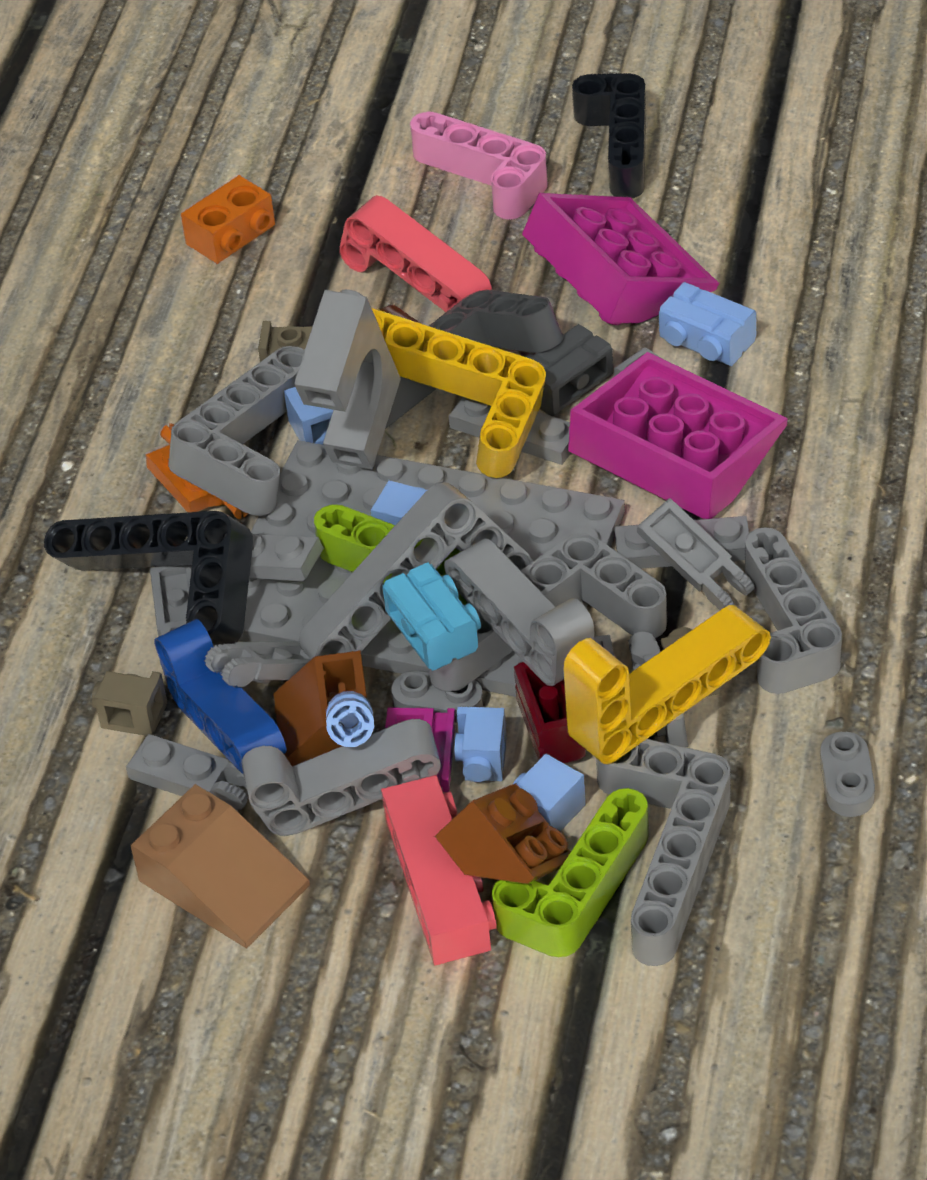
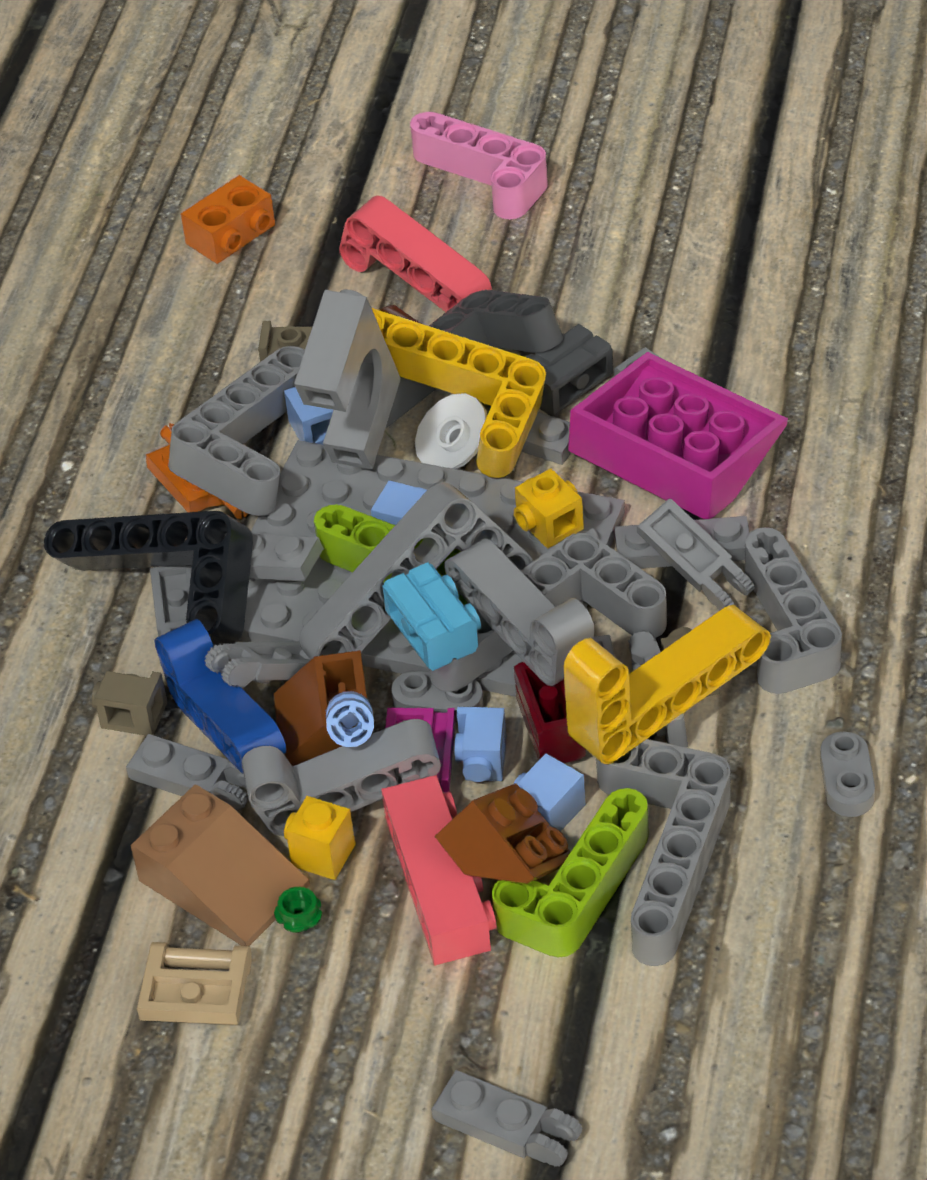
(194, 994): none -> tan plate
(294, 901): none -> green plate
(320, 837): none -> yellow brick
(450, 431): none -> white dish
(504, 1119): none -> light grey hinge
(549, 508): none -> yellow brick
(612, 254): dark pink slope -> none
(619, 103): black beam -> none
(707, 324): light blue brick -> none

